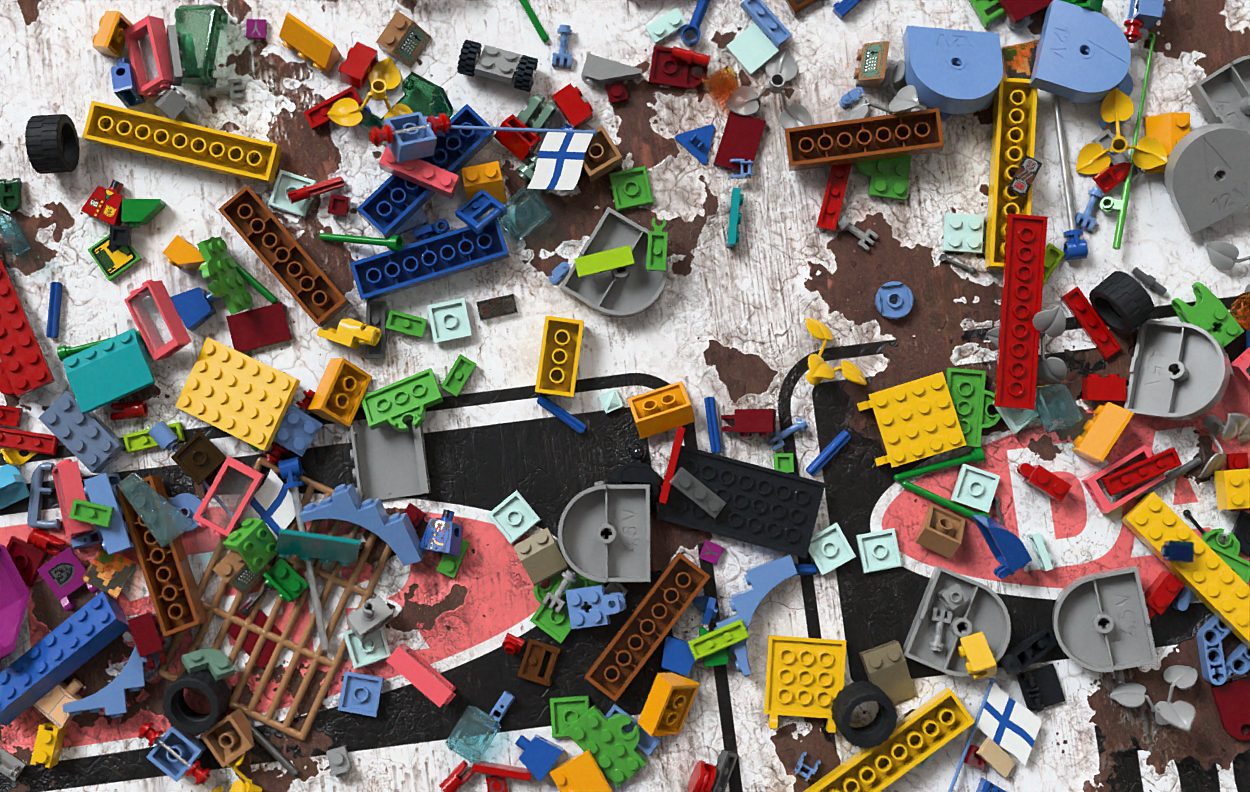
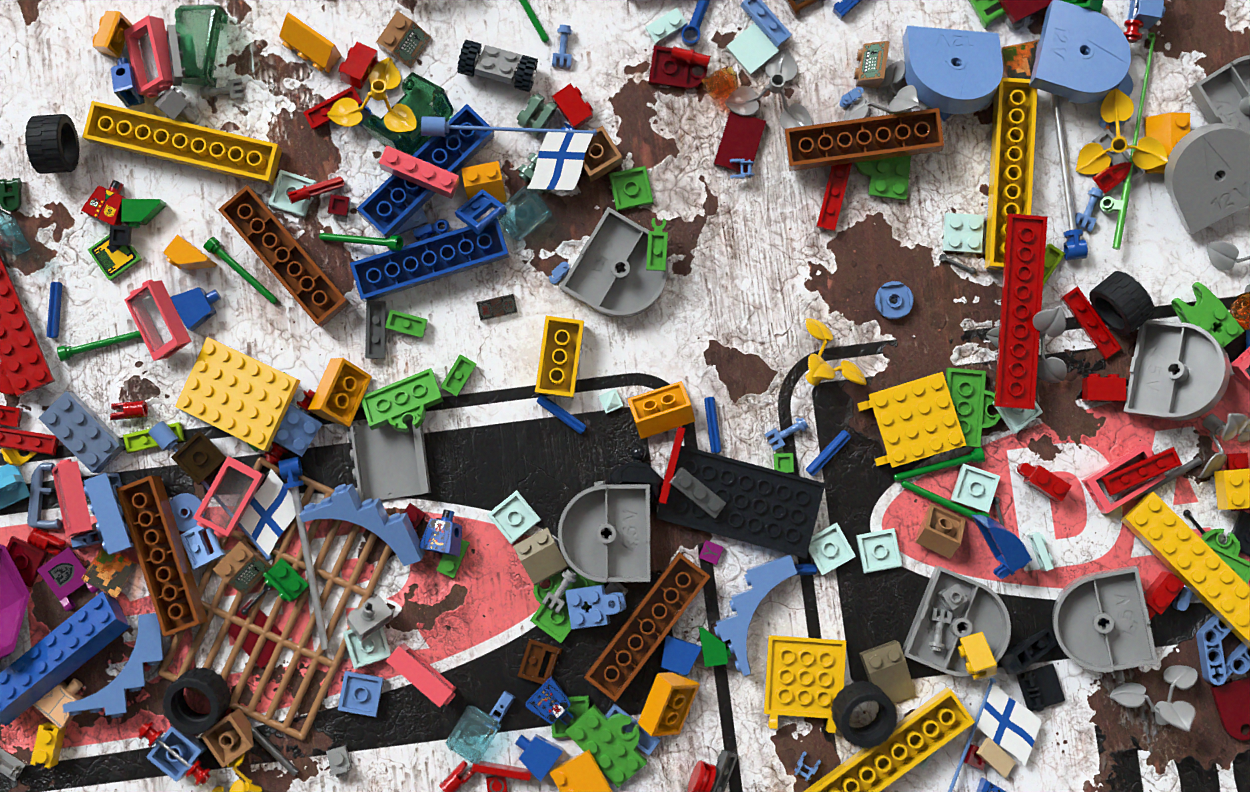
(92, 512): bright green plate -> none
(109, 371): teal slope -> none
(147, 637): dark red hinge -> none
(156, 512): clear light blue wing -> none
(197, 548): none -> light blue plate
(209, 658): sand green plate -> none
(225, 277): bright green plate -> none
(253, 543): bright green bracket -> none
(256, 29): magenta tile -> none
(259, 327): dark red tile -> none
(317, 546): teal slope -> none
(352, 333): yellow plate -> none
(410, 135): medium blue brick -> none
(449, 320): light aqua plate -> none
(512, 644): red plate -> none
(518, 143): red brick -> none
(550, 702): none -> blue torso
(604, 261): lime tile -> none
(606, 71): light grey slope -> none
(616, 92): dark red plate -> none
(697, 142): blue piece -> none
(707, 606): blue plate -> none
(718, 639): lime tile -> none
(734, 217): teal plate -> none
(752, 421): dark red hinge -> none
(864, 237): light grey hinge -> none
(1024, 176): tile -> none
(1056, 407): clear light blue slope -> none
(1101, 432): light orange slope -> none
(1149, 281): dark grey bar -> none
(1178, 551): clear blue brick -> none

